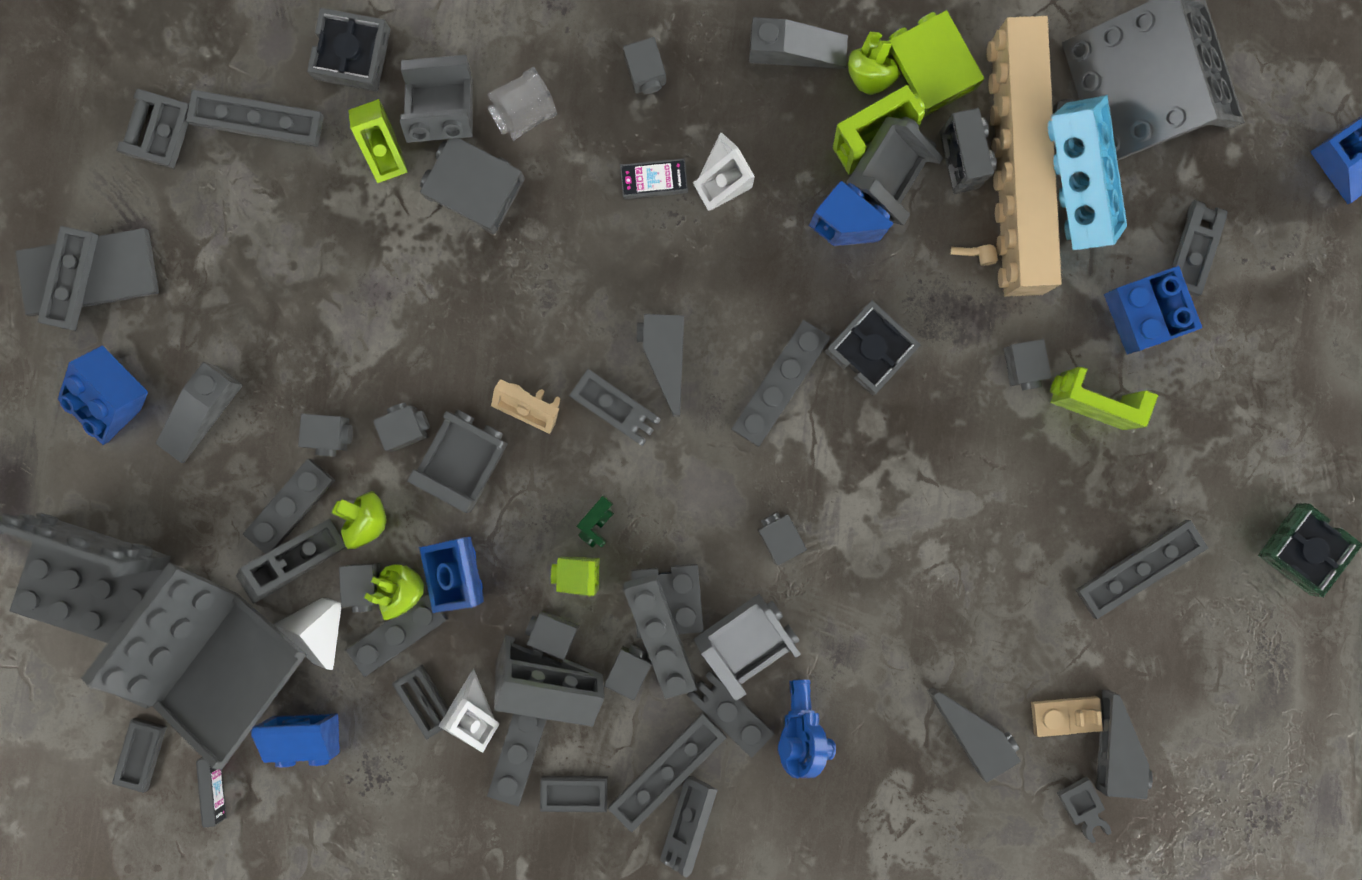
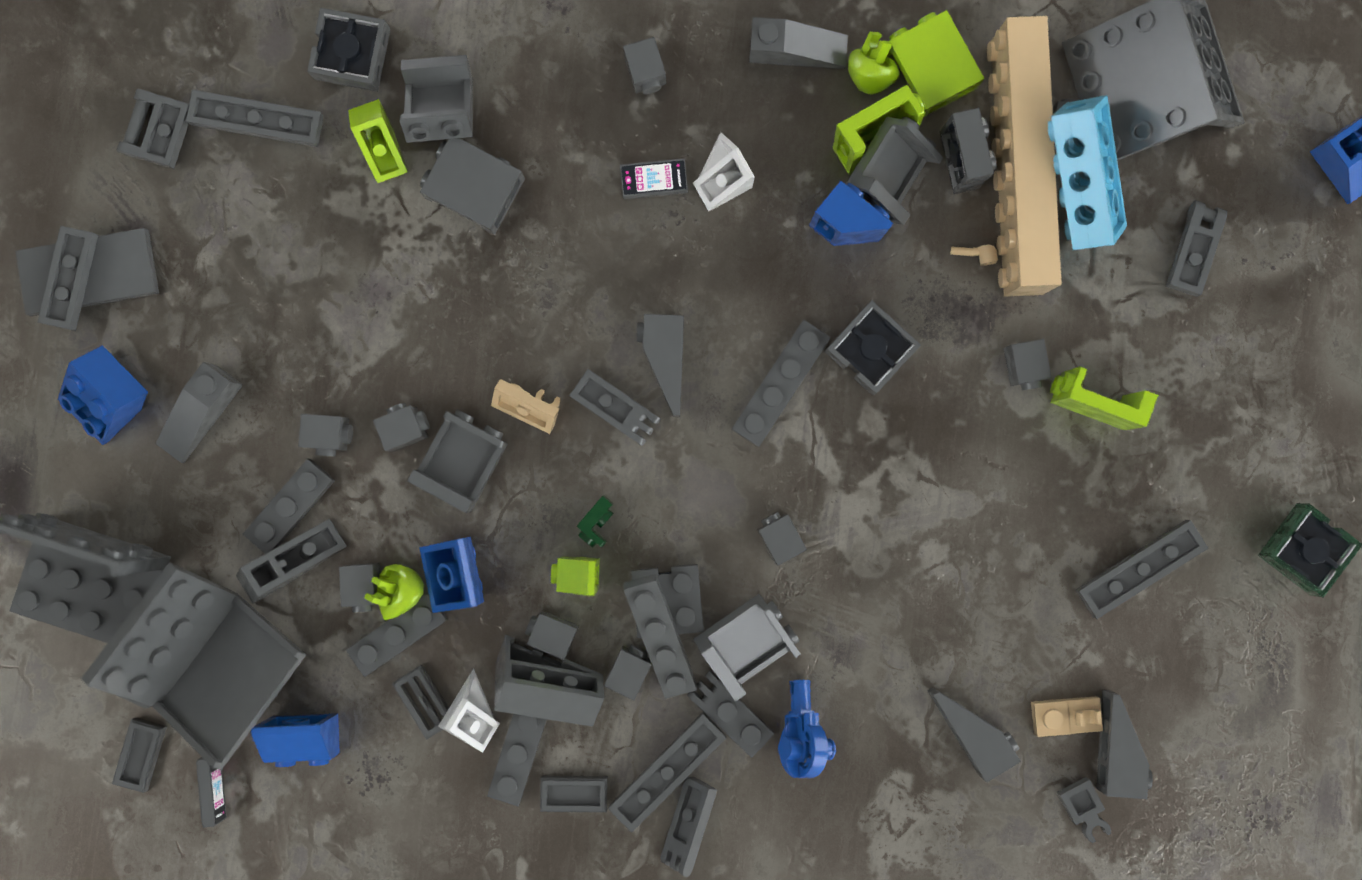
(314, 631): white slope -> none
(363, 519): lime piece -> none
(521, 104): clear hips -> none
(1153, 310): blue slope -> none

